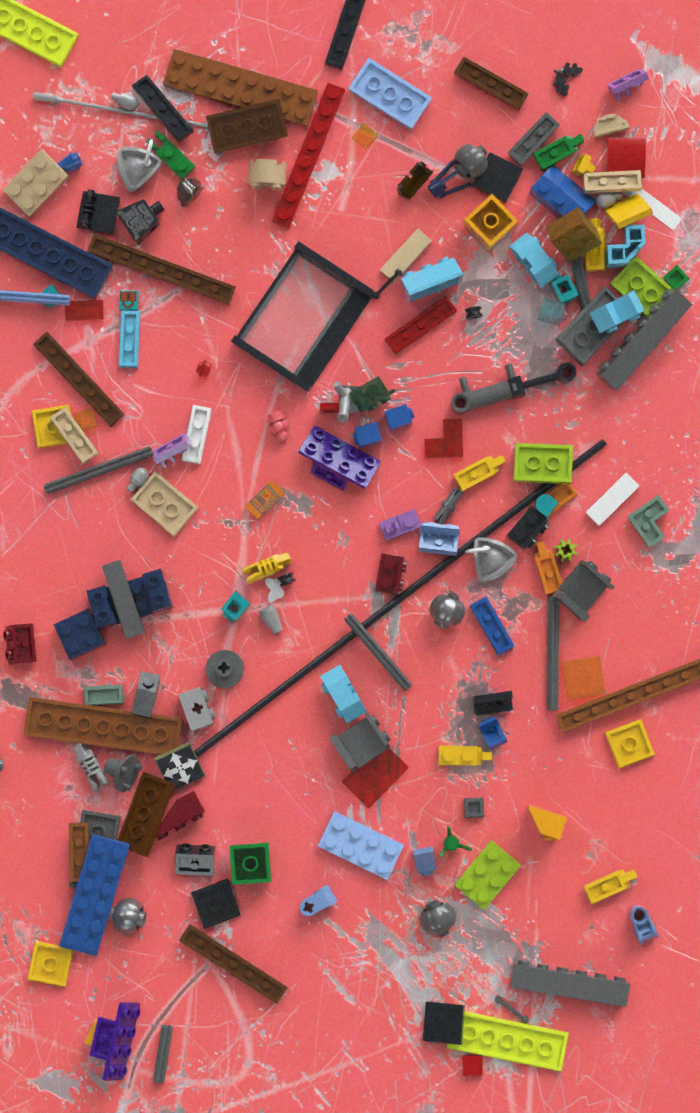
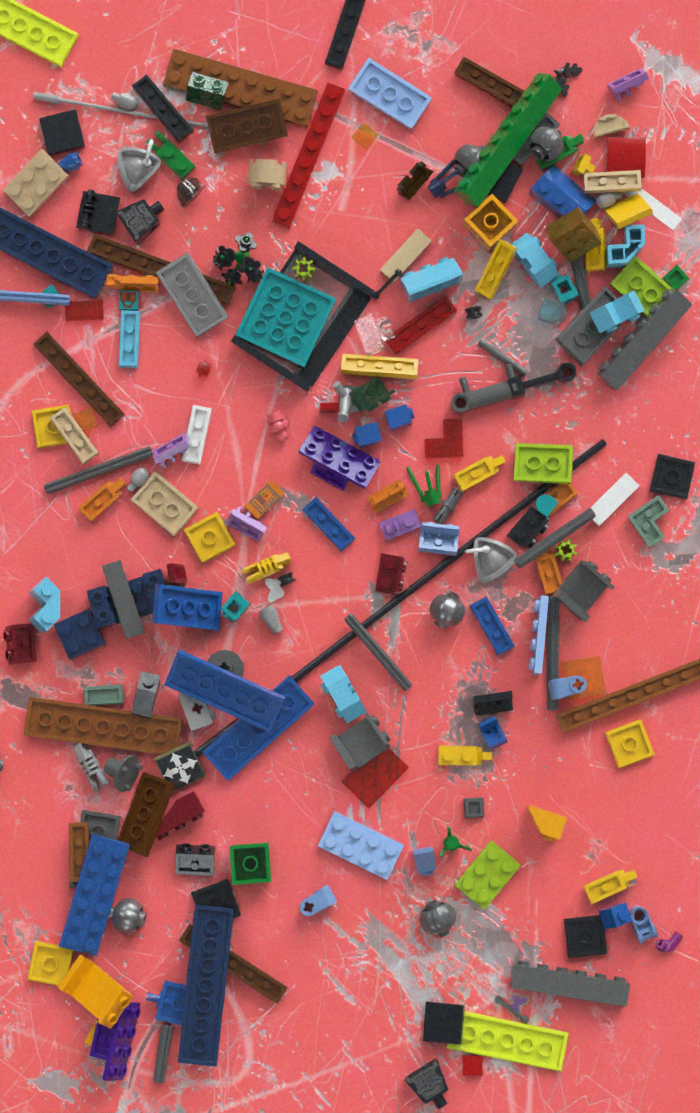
(49, 598): none -> medium azure brick
(62, 132): none -> black tile
(96, 991): none -> light orange panel
(102, 499): none -> orange hinge
(132, 283): none -> orange hinge
(169, 1002): none -> blue plate
(176, 574): none -> dark red slope
(187, 607): none -> blue plate
(192, 294): none -> light grey tile
(205, 985): none -> dark blue plate
(206, 91): none -> clear green bracket
(209, 537): none -> yellow tile
(224, 690): none -> blue plate
(242, 256): none -> black plant
(245, 741): none -> blue plate
(246, 525): none -> medium lavender plate
(285, 317): none -> teal plate
(310, 269): none -> lime gear
(328, 524): none -> blue tile
(373, 333): none -> clear plate
(379, 366): none -> yellow plate
(387, 496): none -> orange hinge
(429, 1083): none -> torso
(431, 495): none -> green plant
(496, 269): none -> yellow plate
(502, 357): none -> dark grey bar
(508, 139): none -> green brick
(517, 1002): none -> medium lavender sticker
(539, 627): none -> light blue plate
(546, 143): none -> dark grey plant
(554, 538): none -> dark grey axle
(563, 687): none -> medium blue piece
(585, 936): none -> black tile
(615, 916): none -> blue brick
(669, 945): none -> magenta arm
(672, 476): none -> black tile

